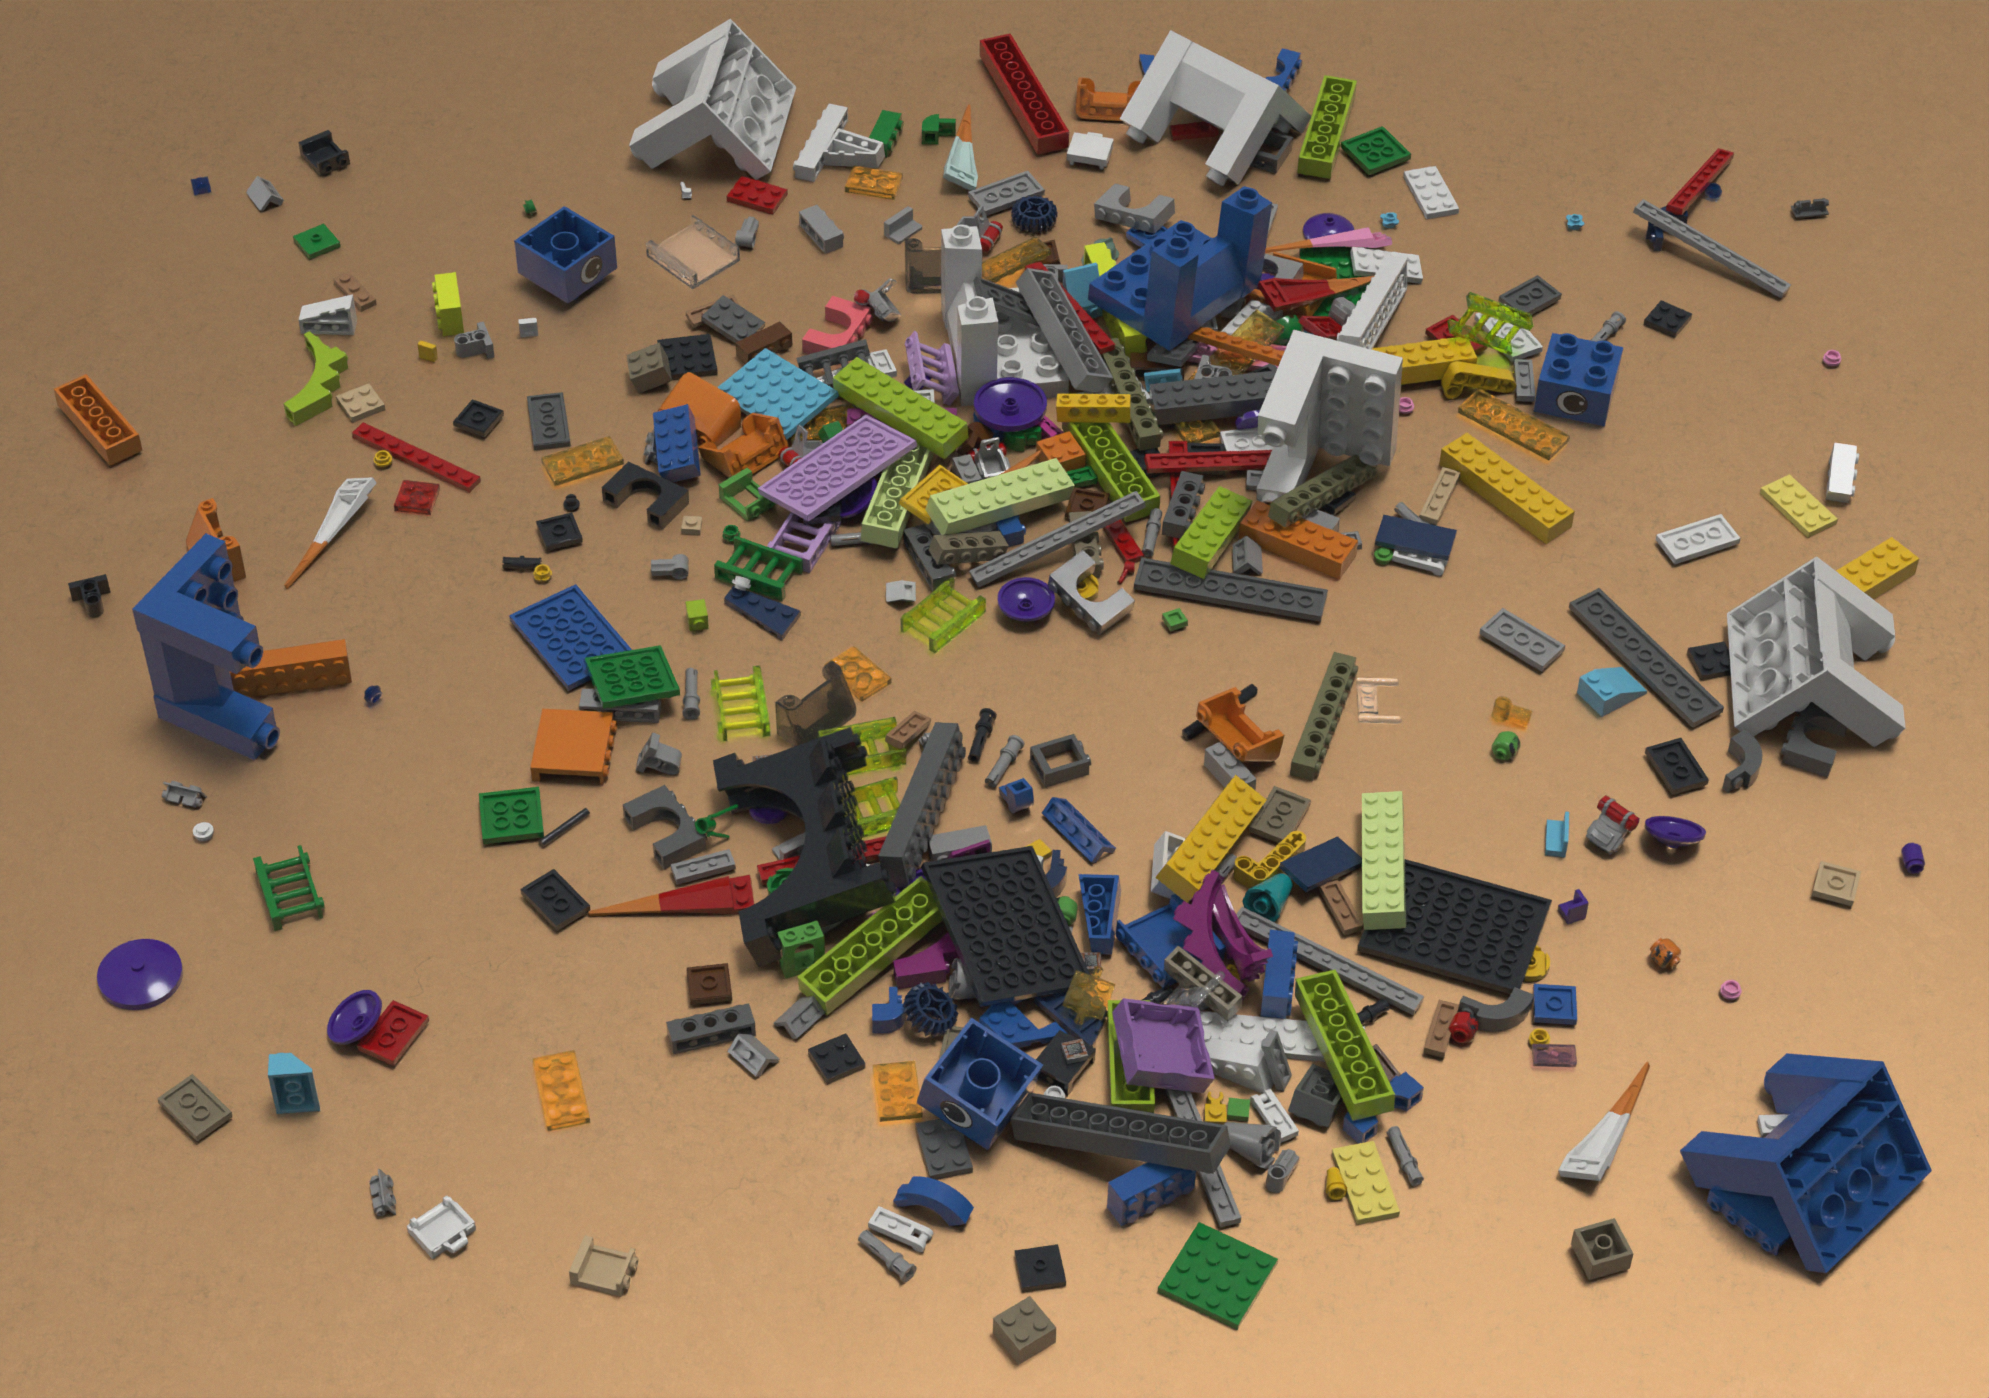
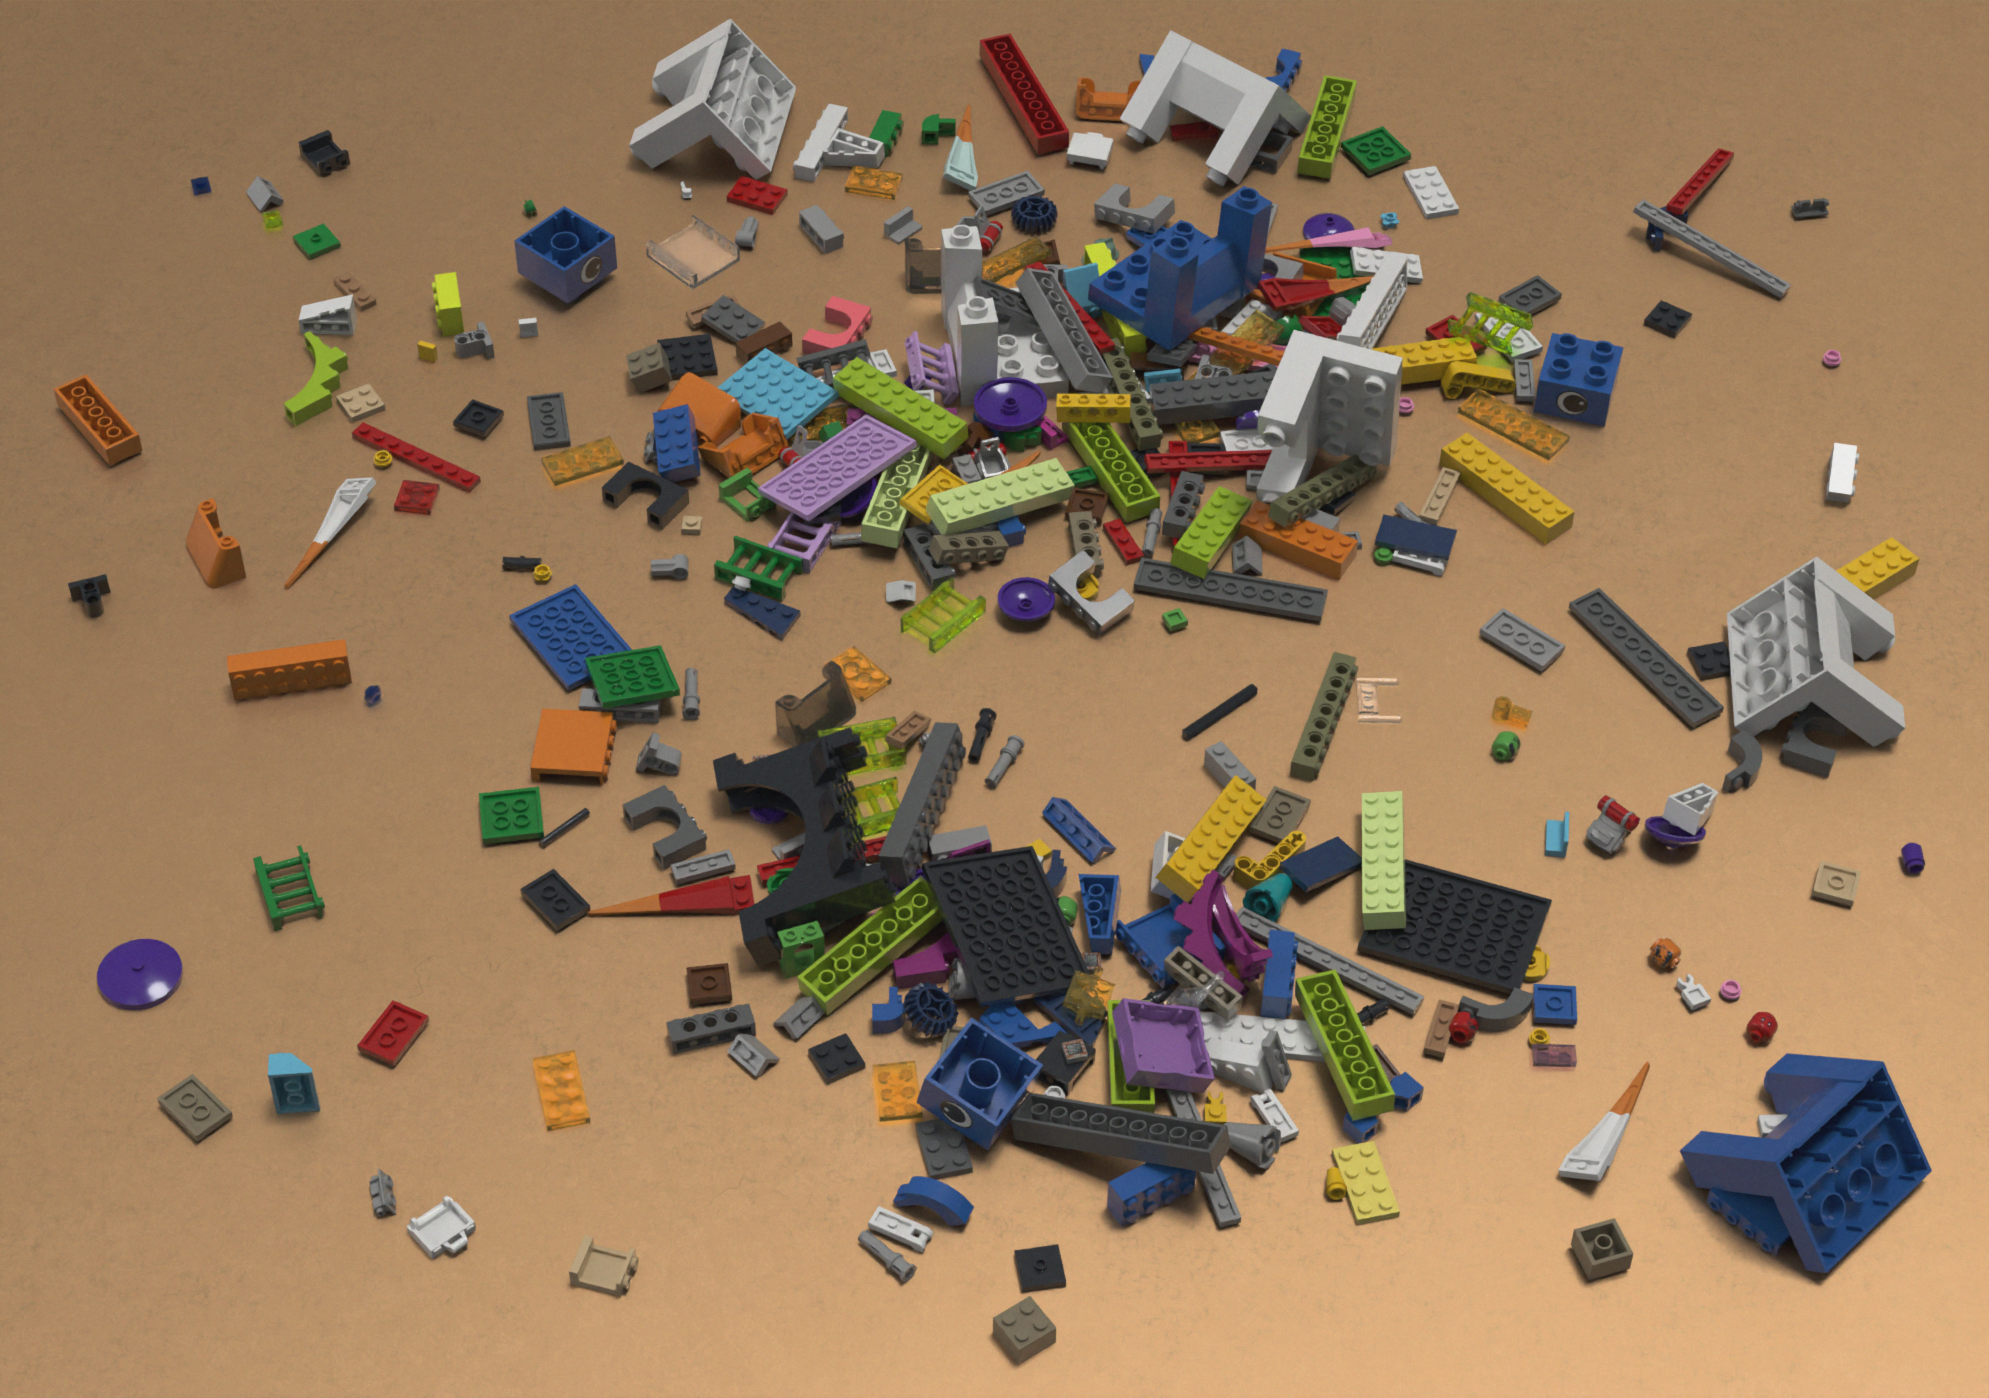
(176, 790): light grey hinge -> none
(193, 643): blue plate -> none
(203, 831): white plate -> none
(272, 219): none -> clear neon green plate
(354, 1017): dark purple dish -> none
(559, 531): black plate -> none
(571, 502): black piece -> none
(697, 615): lime brick -> none
(708, 824): green plant -> none
(730, 532): green plate -> none
(758, 693): clear neon green fence -> none
(879, 301): light grey piece -> none
(1017, 795): blue brick -> none
(1057, 539): light grey plate -> none
(1062, 773): dark grey window -> none
(1064, 448): orange brick -> none
(1129, 567): red hand -> none
(1218, 1275): green plate -> none
(1236, 731): orange windscreen -> none
(1238, 1109): bright green tile -> none
(1281, 1170): light grey piece -> none
(1316, 1097): dark grey slope -> none
(1341, 907): medium nougat plate -> none
(1408, 1162): light grey pin -> none
(1575, 221): medium azure plate -> none
(1575, 909): panel -> none
(1609, 689): medium azure slope -> none
(1610, 326): light grey pin -> none
(1676, 766): black plate -> none
(1690, 807): none -> white wedge
(1693, 994): none -> white plate
(1697, 539): white plate -> none
(1713, 191): clear blue plate -> none
(1762, 1027): none -> red head
(1798, 506): light yellow plate -> none

